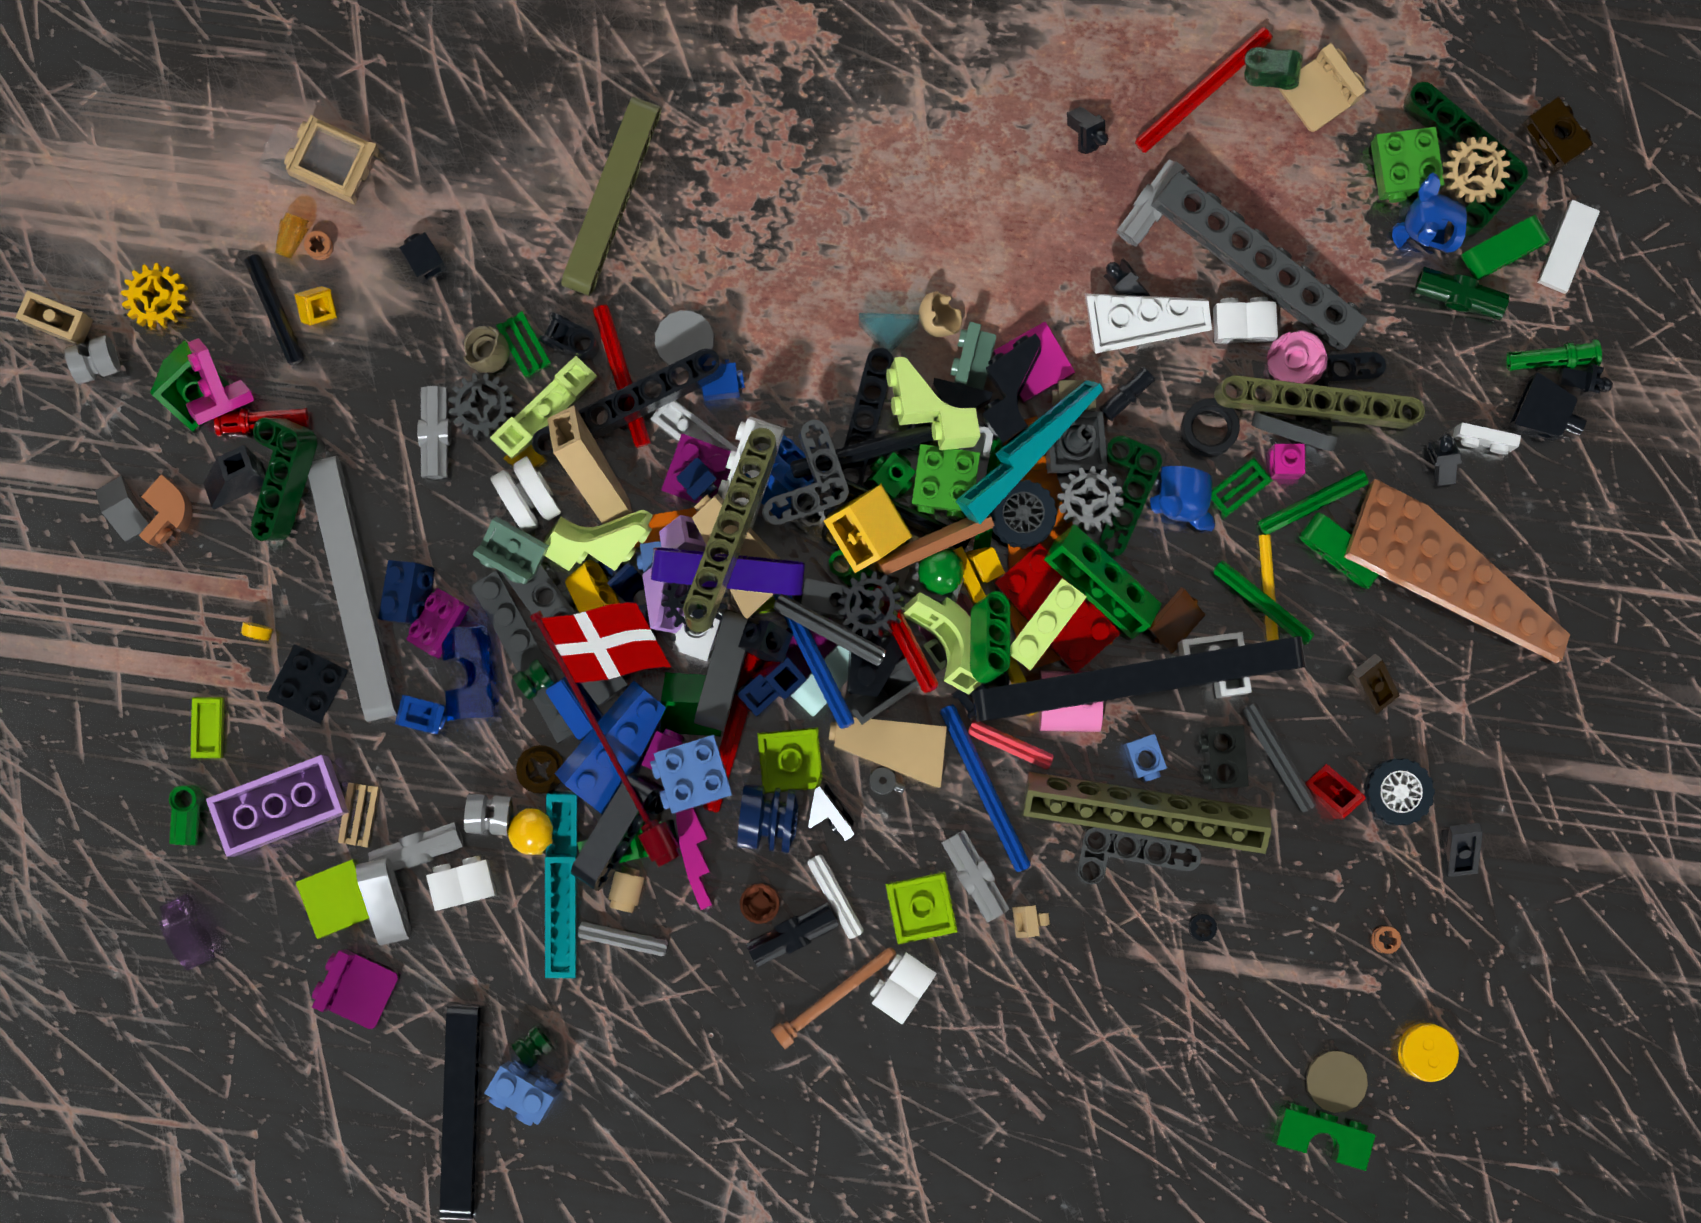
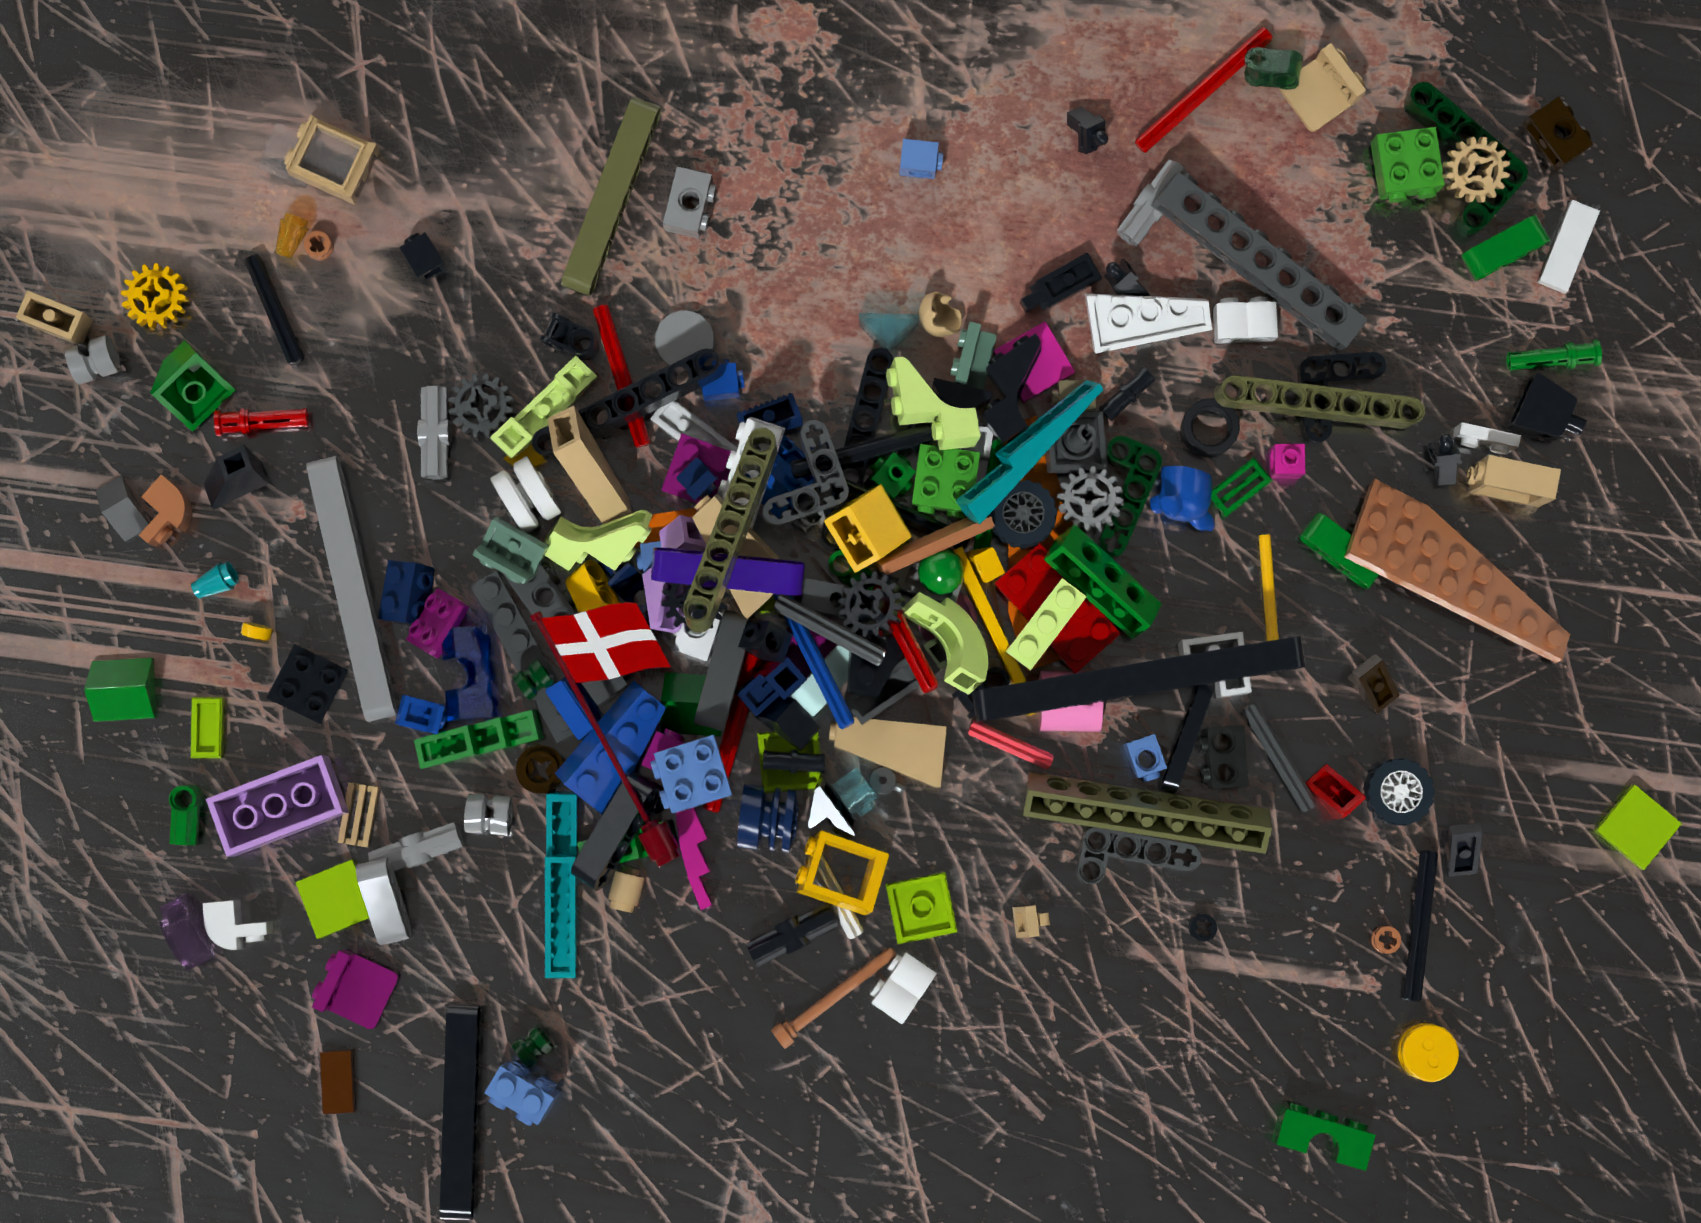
(121, 689): none -> green slope
(216, 398): dark pink bracket -> none
(216, 580): none -> teal cone
(225, 925): none -> white brick
(285, 477): dark green beam -> none
(315, 305): yellow slope -> none
(337, 1082): none -> reddish brown tile
(461, 884): white brick -> none
(478, 739): none -> green slope
(486, 349): dark tan hair -> none
(511, 322): green tile -> none
(530, 831): yellow hair -> none
(622, 938): light grey axle -> none
(687, 185): none -> light grey brick
(760, 903): copper wheel -> none
(779, 412): none -> dark blue brick
(789, 721): none -> black slope
(793, 761): none -> black pin
(855, 793): none -> clear light blue brick
(871, 881): none -> yellow window
(920, 159): none -> medium blue brick
(975, 876): light grey piece -> none
(985, 788): blue axle -> none
(990, 637): green beam -> none
(1062, 284): none -> black hinge
(1176, 620): reddish brown piece -> none
(1187, 737): none -> black beam
(1263, 602): green axle -> none
(1295, 430): dark grey beam -> none
(1297, 358): bright pink tile -> none
(1313, 502): green axle -> none
(1336, 1081): dark tan tile -> none
(1420, 925): none -> black axle
(1429, 217): blue piece -> none
(1462, 293): dark green piece -> none
(1513, 480): none -> tan window
(1586, 381): black piece -> none
(1637, 827): none -> lime tile

